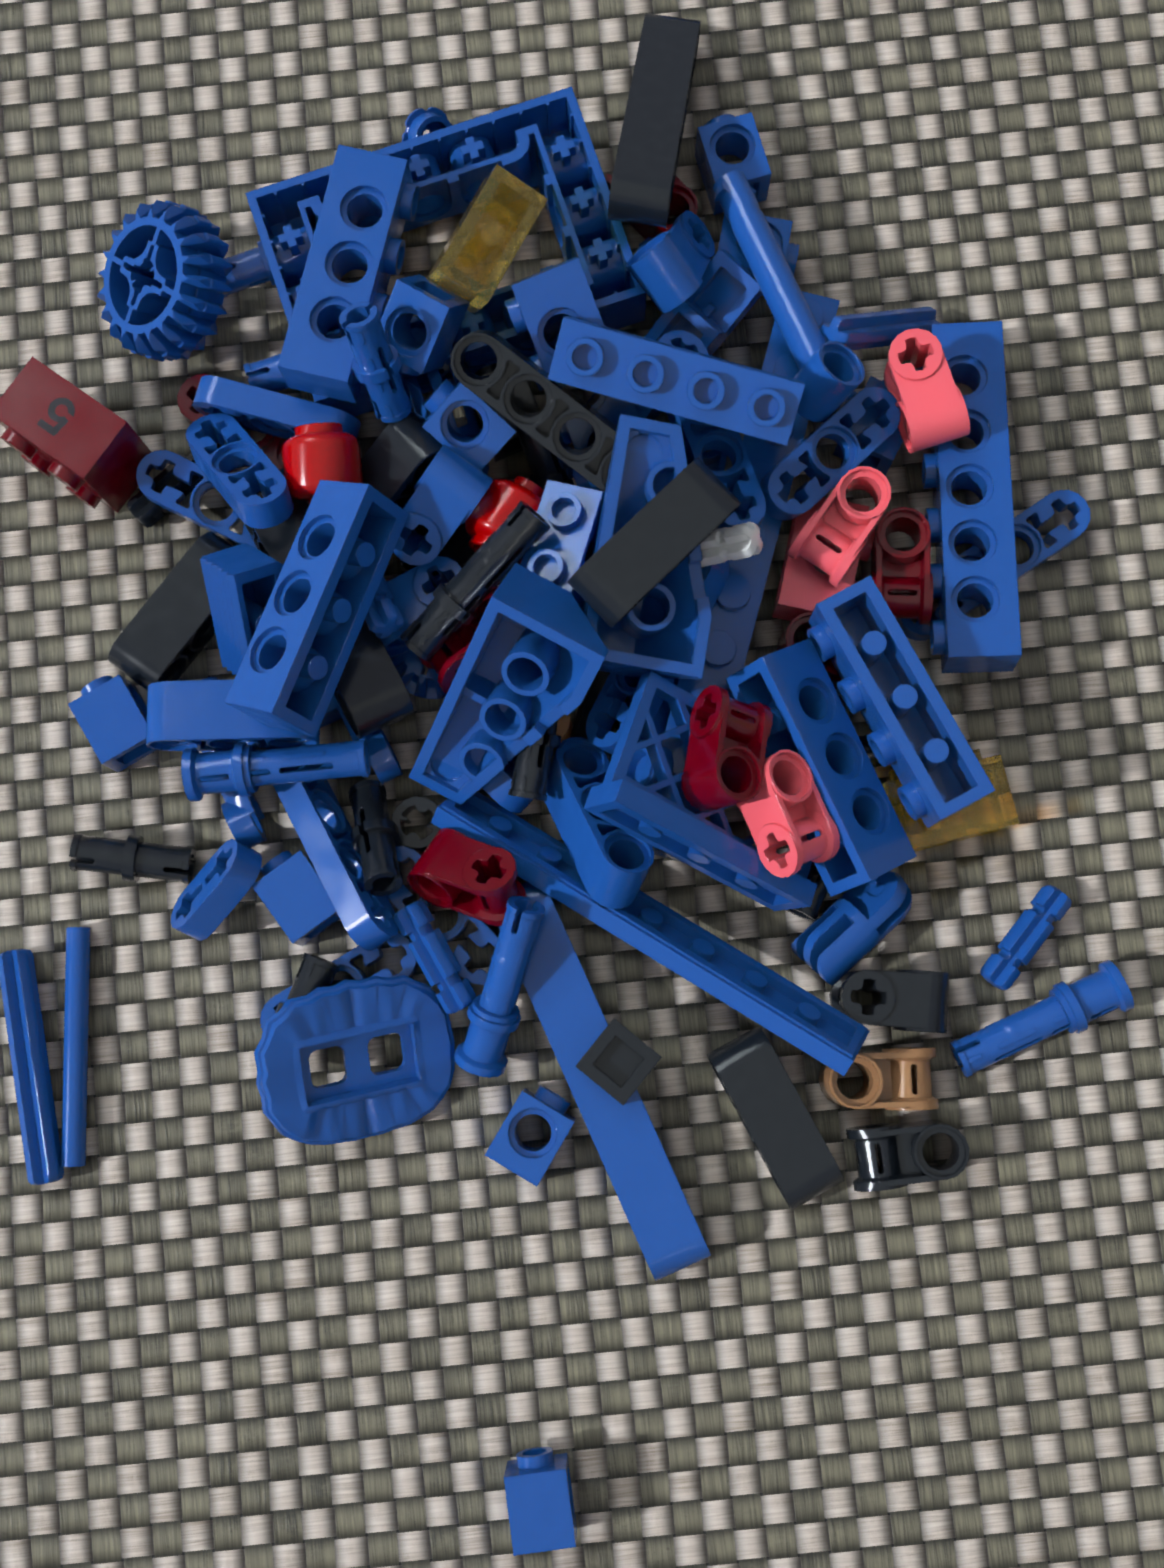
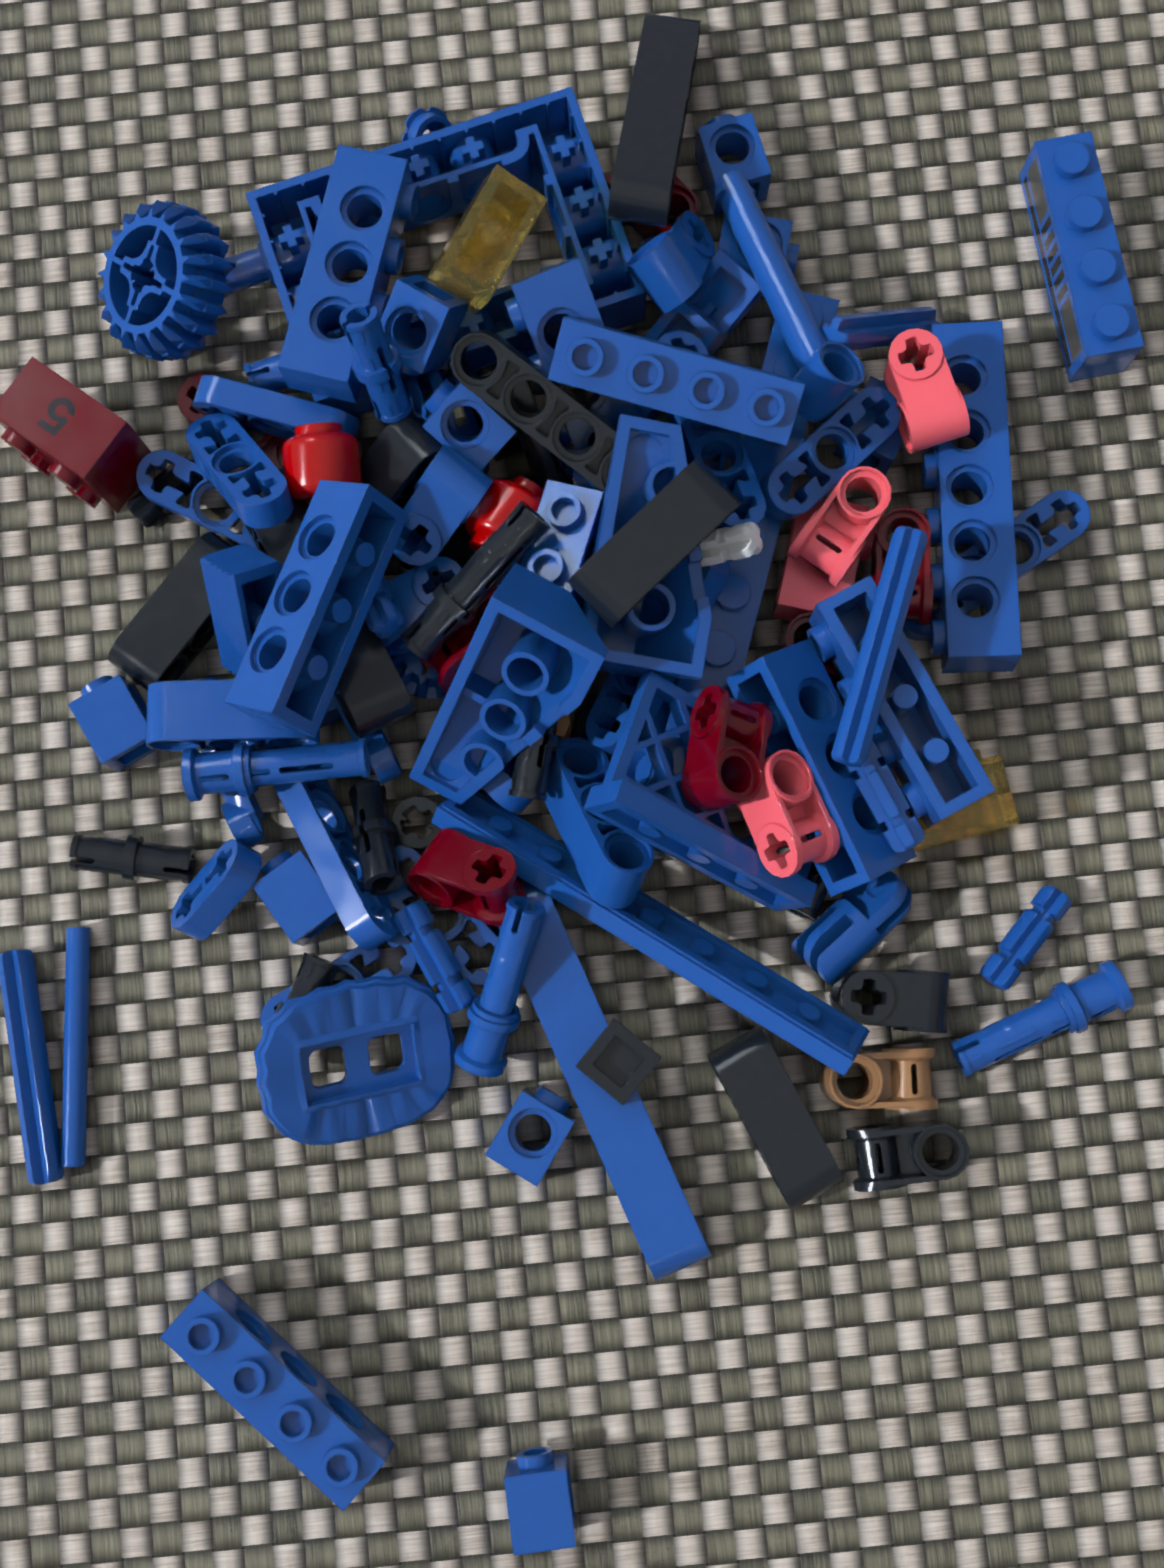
(279, 1392): none -> blue brick
(879, 646): none -> blue axle
(887, 802): none -> blue axle
(1080, 257): none -> blue brick

